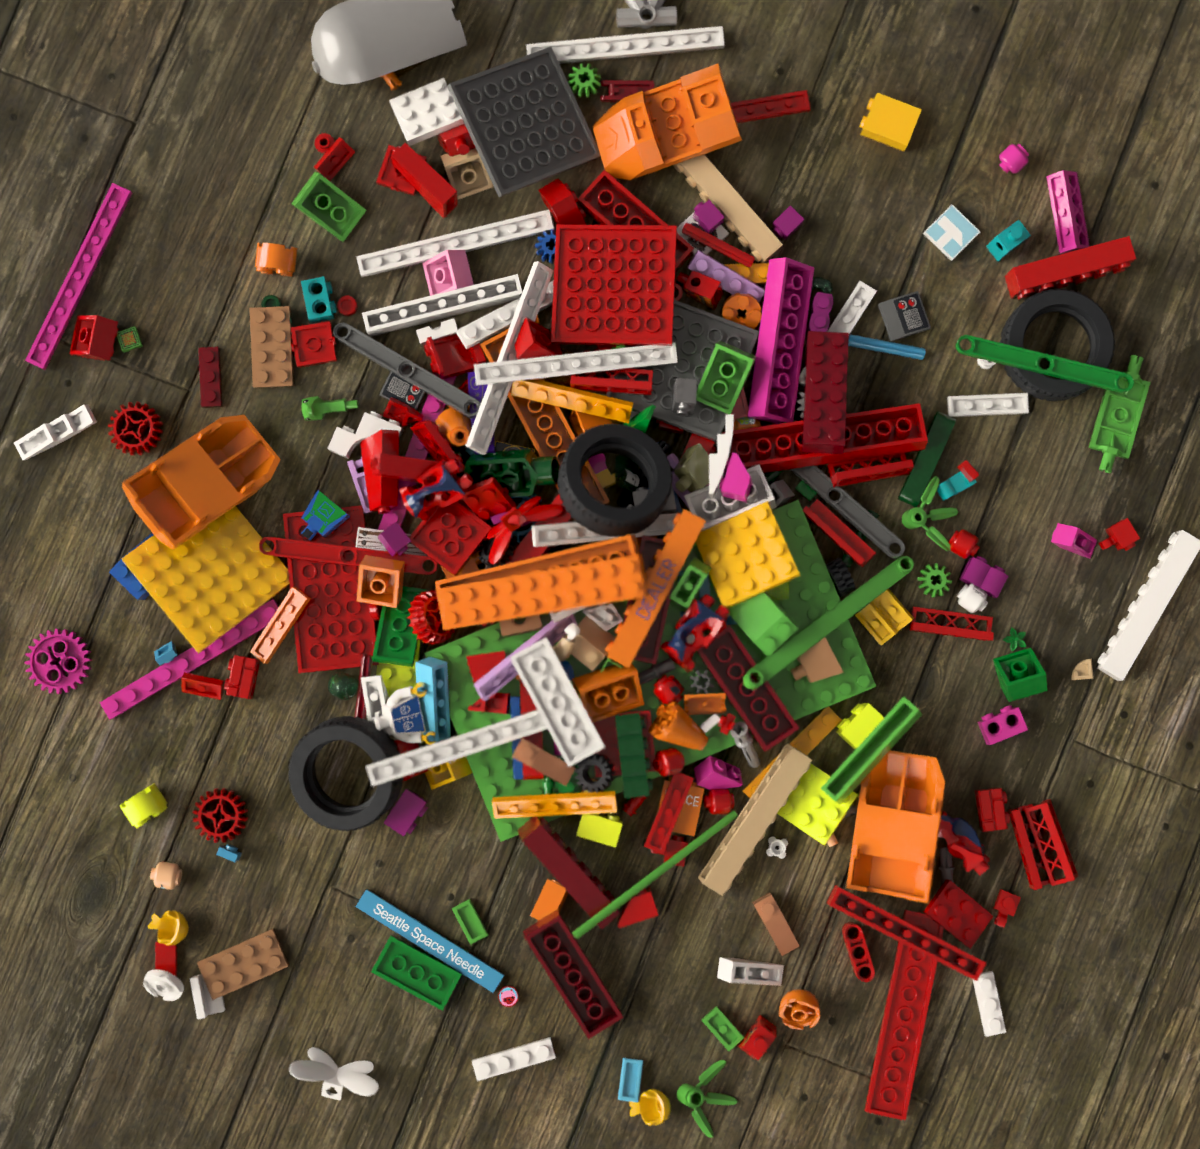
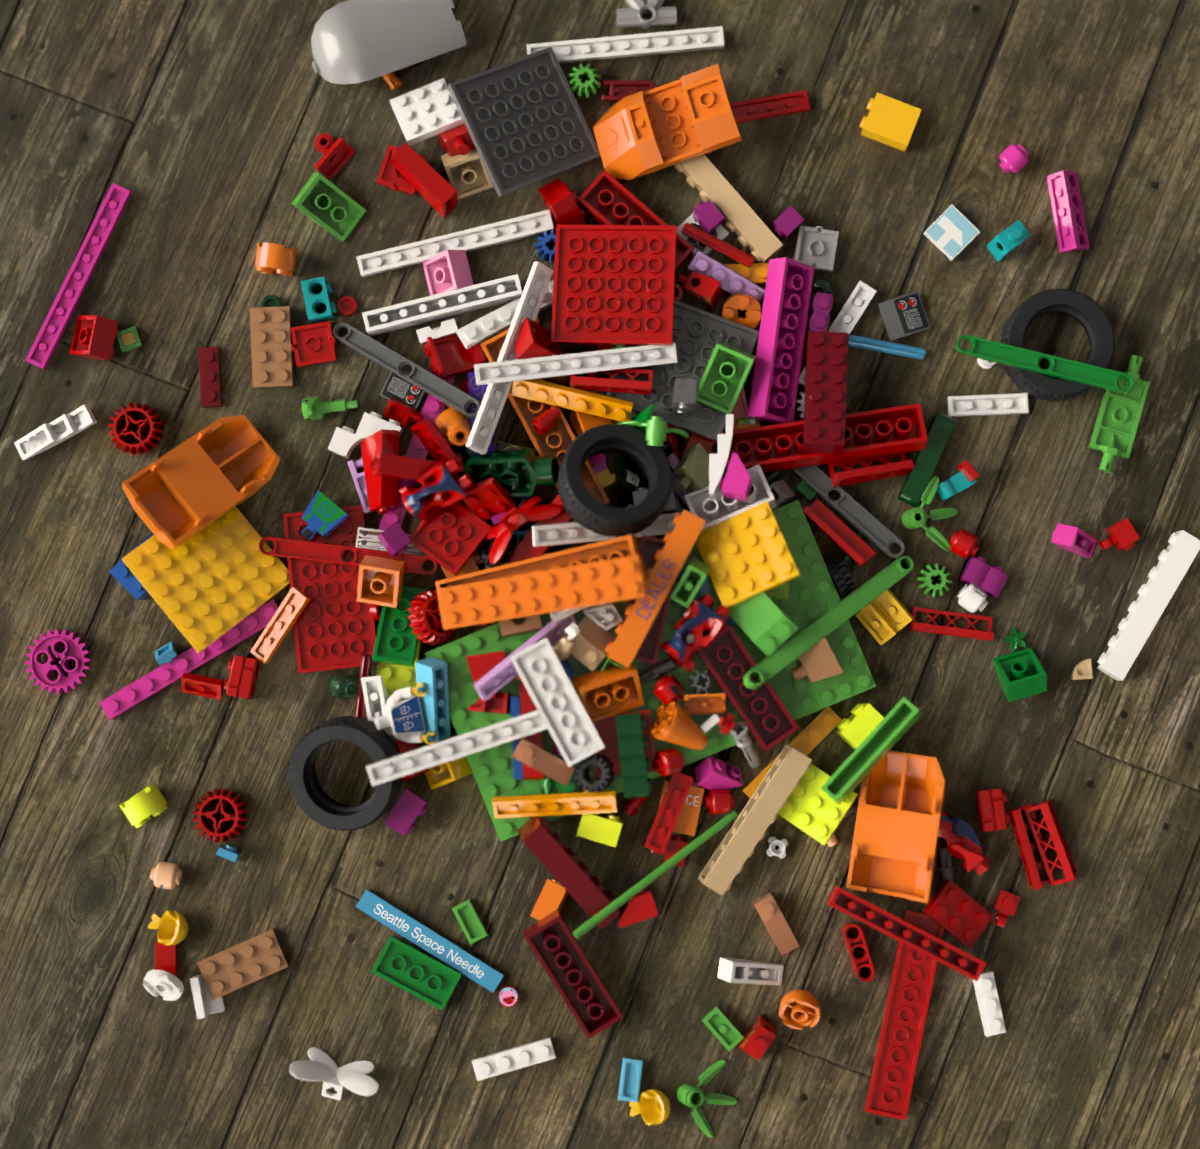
(546, 420): none -> red cone
(656, 430): none -> bright green plant
(674, 443): none -> red cylinder
(816, 247): none -> light grey plate
(1003, 729): dark pink brick -> none
(1070, 267): red brick -> none

